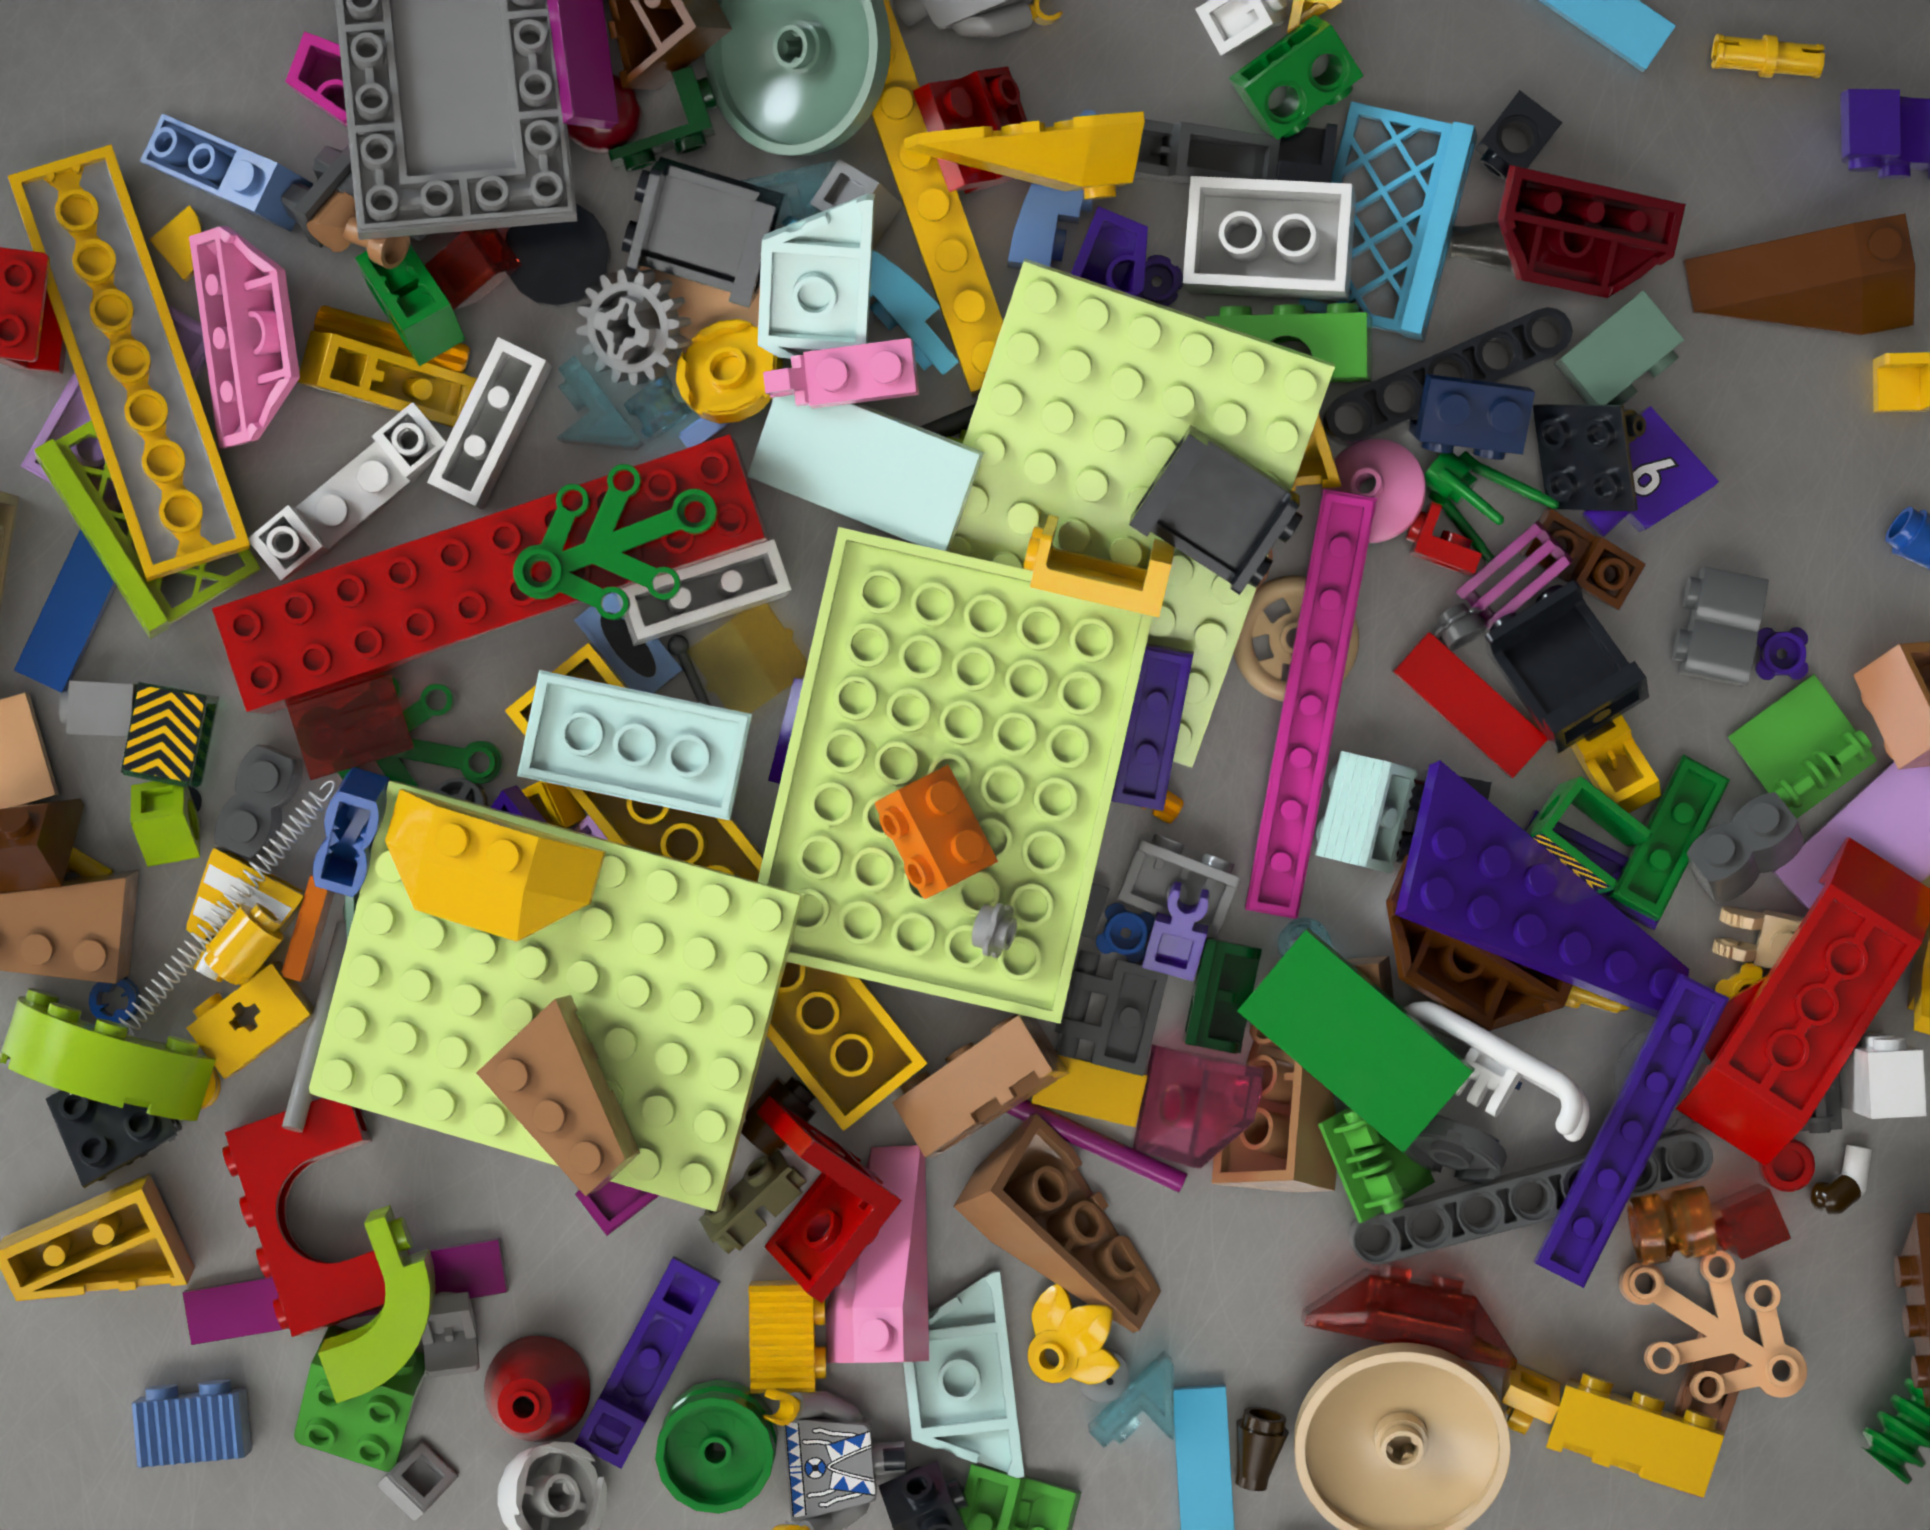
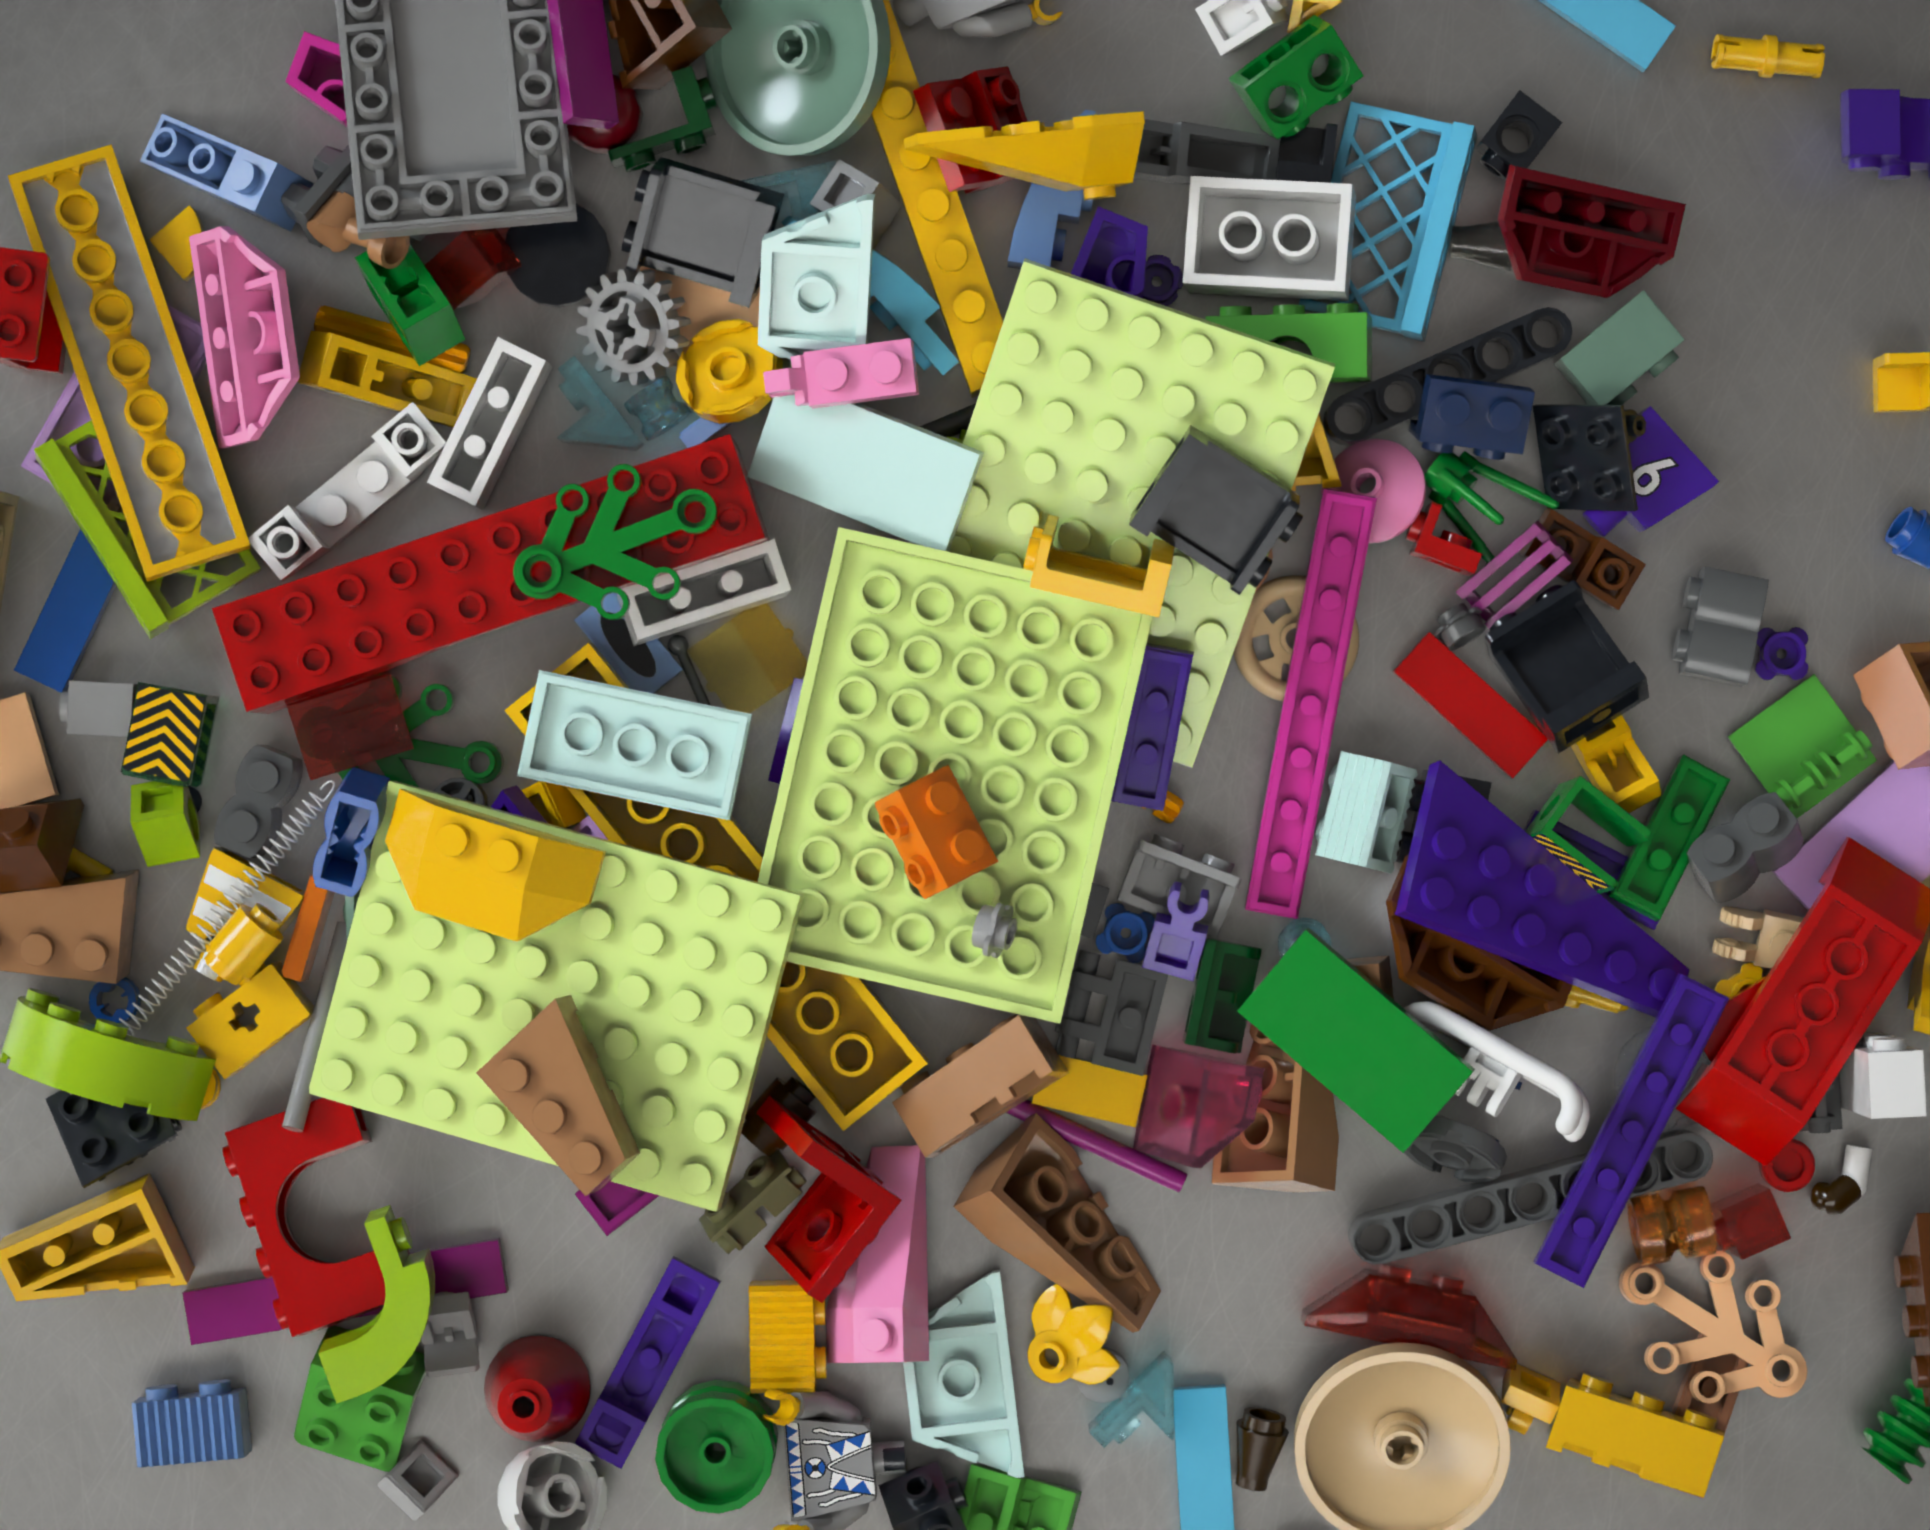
(1370, 1166): bright green hinge -> none
(1828, 279): reddish brown wedge -> none

